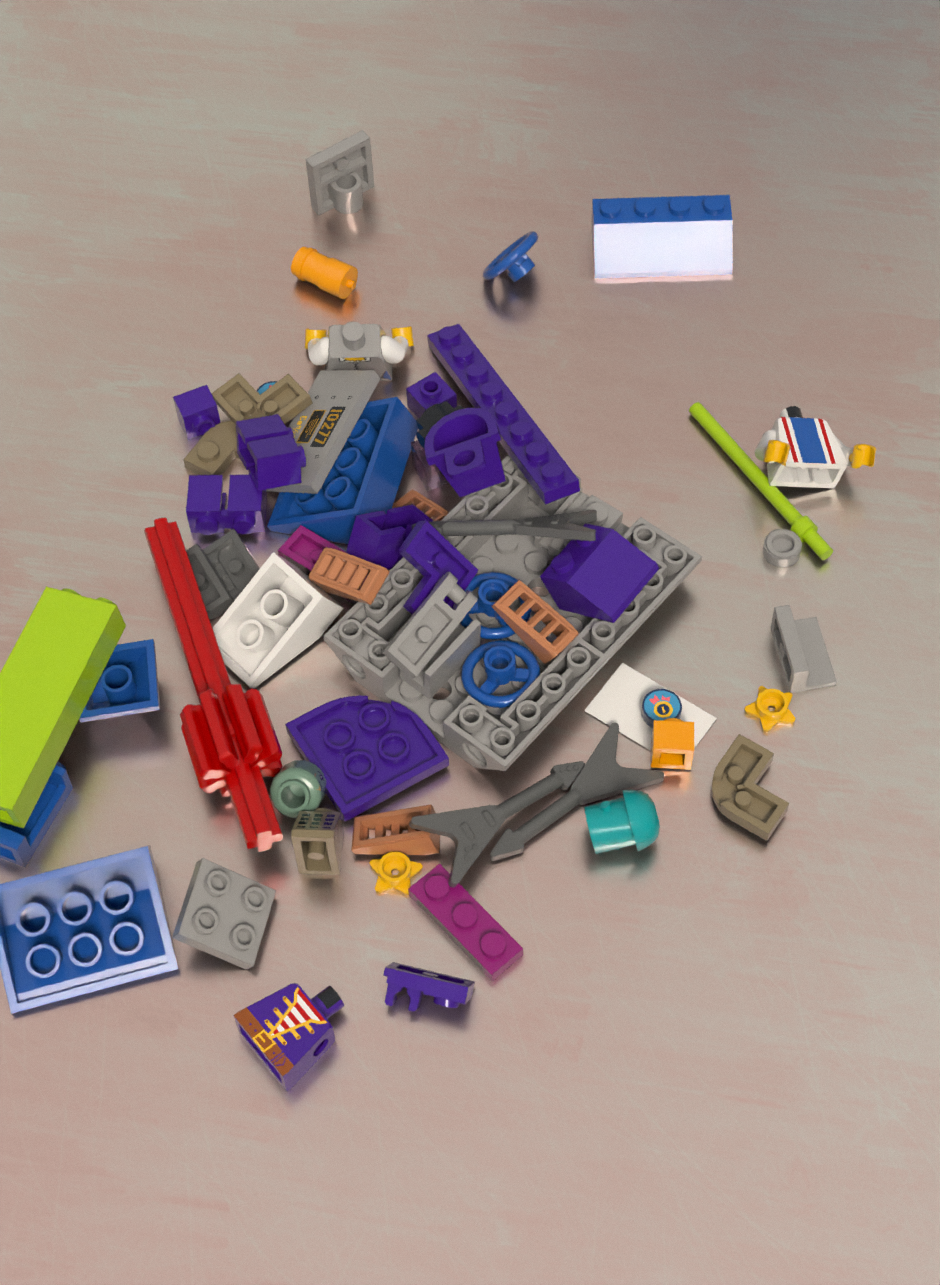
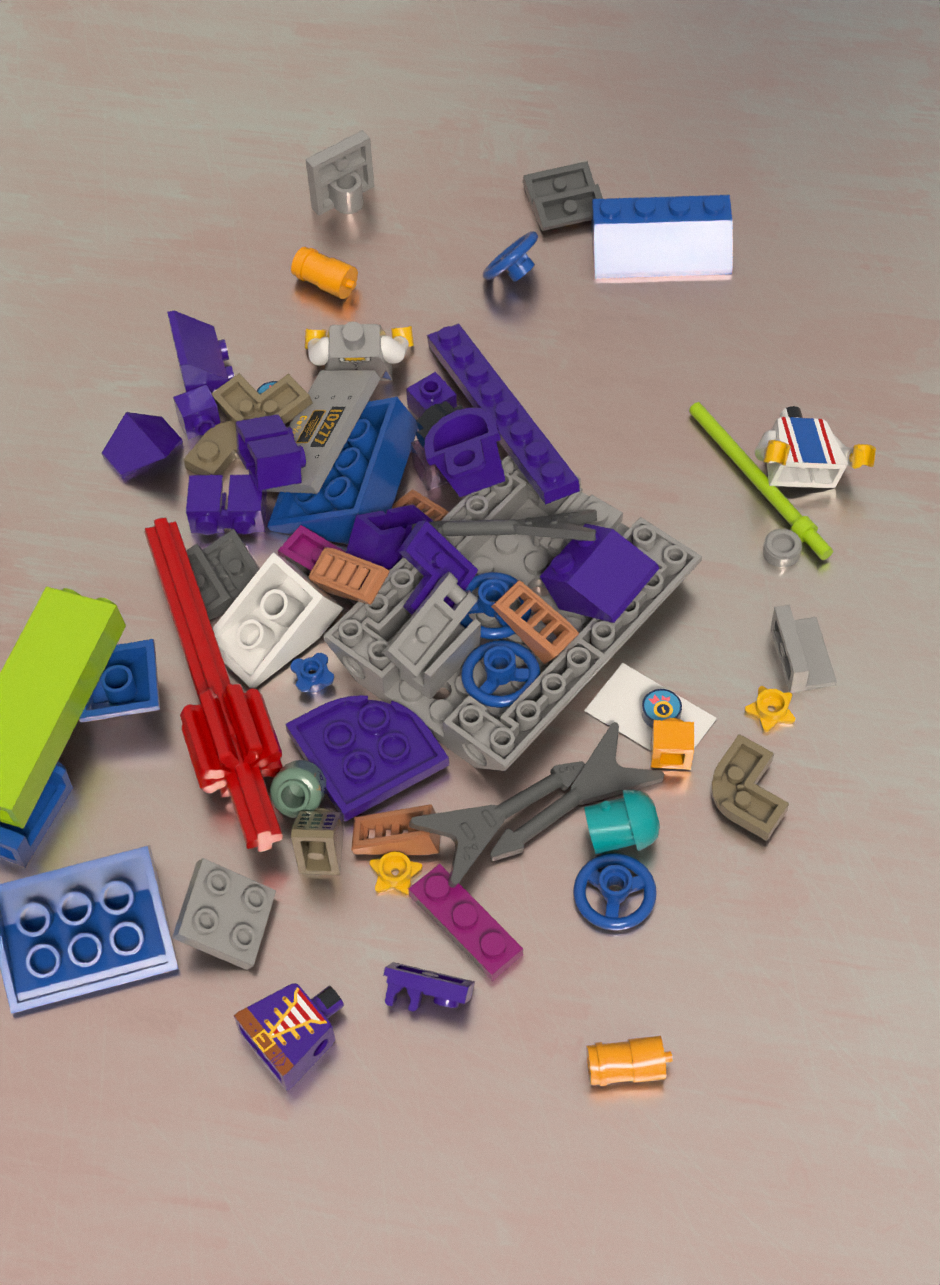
(139, 442): none -> dark purple slope
(199, 352): none -> dark purple slope
(312, 682): none -> blue plate
(562, 195): none -> dark grey slope
(615, 874): none -> blue piece
(625, 1061): none -> light orange piece

